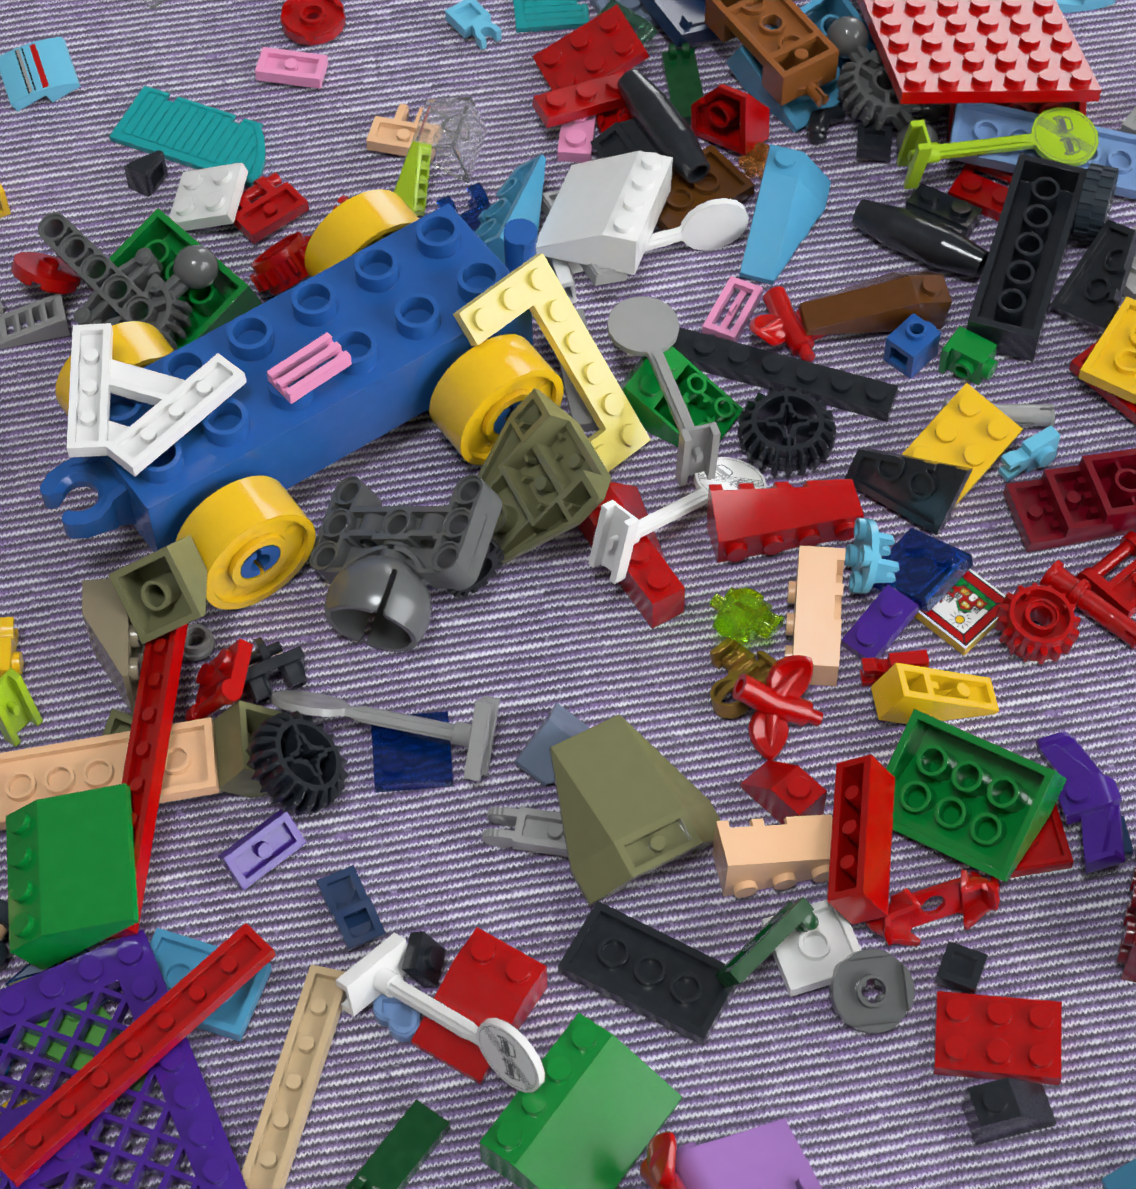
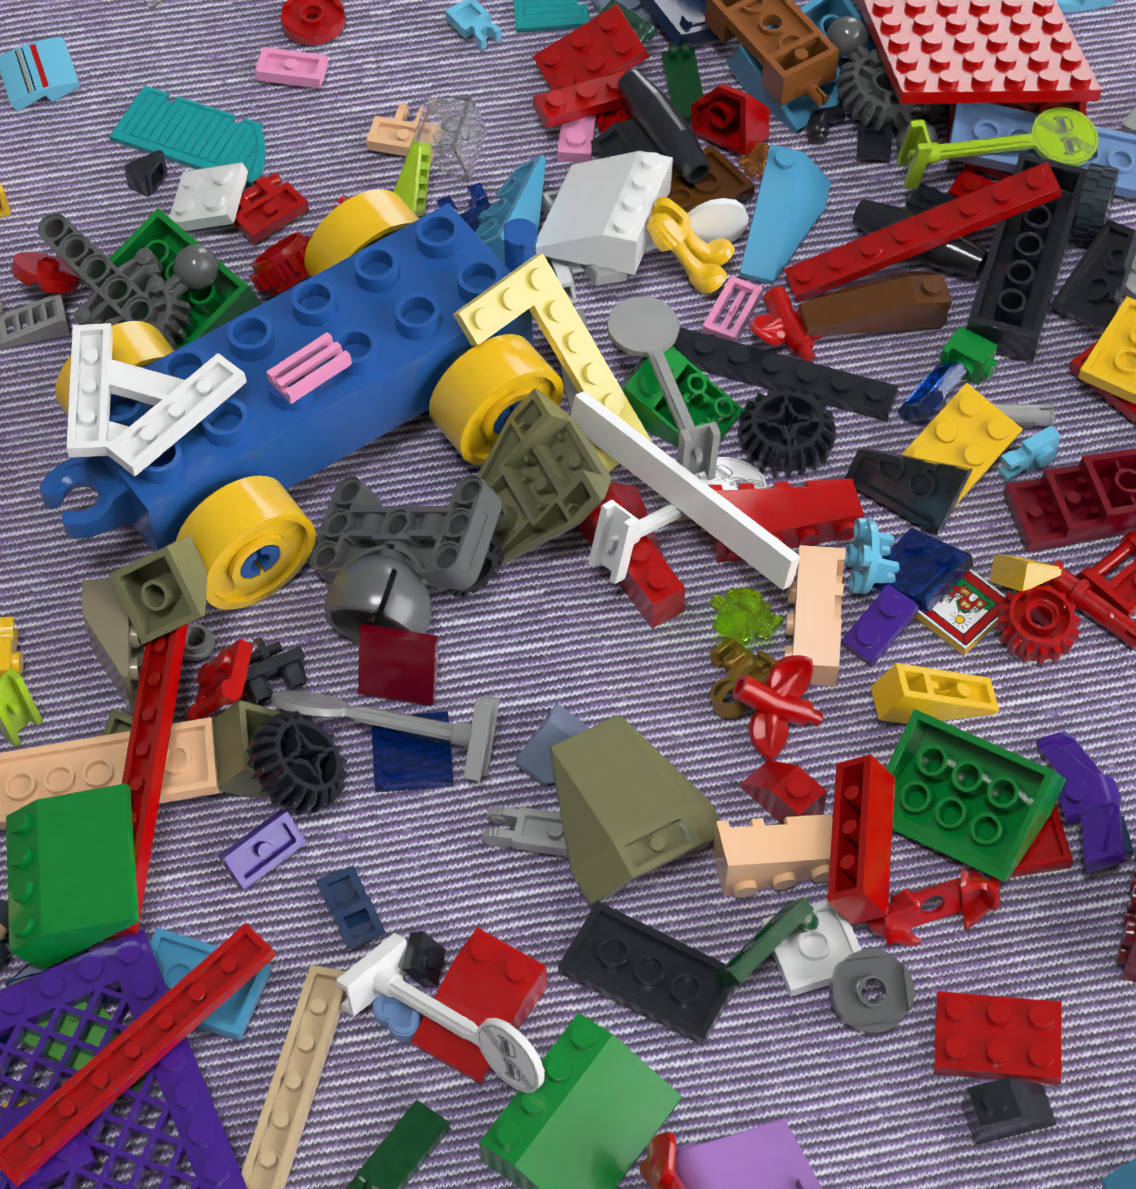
(397, 664): none -> dark red tile
(686, 491): none -> white tile
(702, 261): none -> yellow piece
(875, 668): red plate -> none
(912, 345): blue brick -> none
(923, 232): none -> red plate
(931, 391): none -> clear blue tile
(961, 968): black plate -> none
(1021, 572): none -> yellow slope

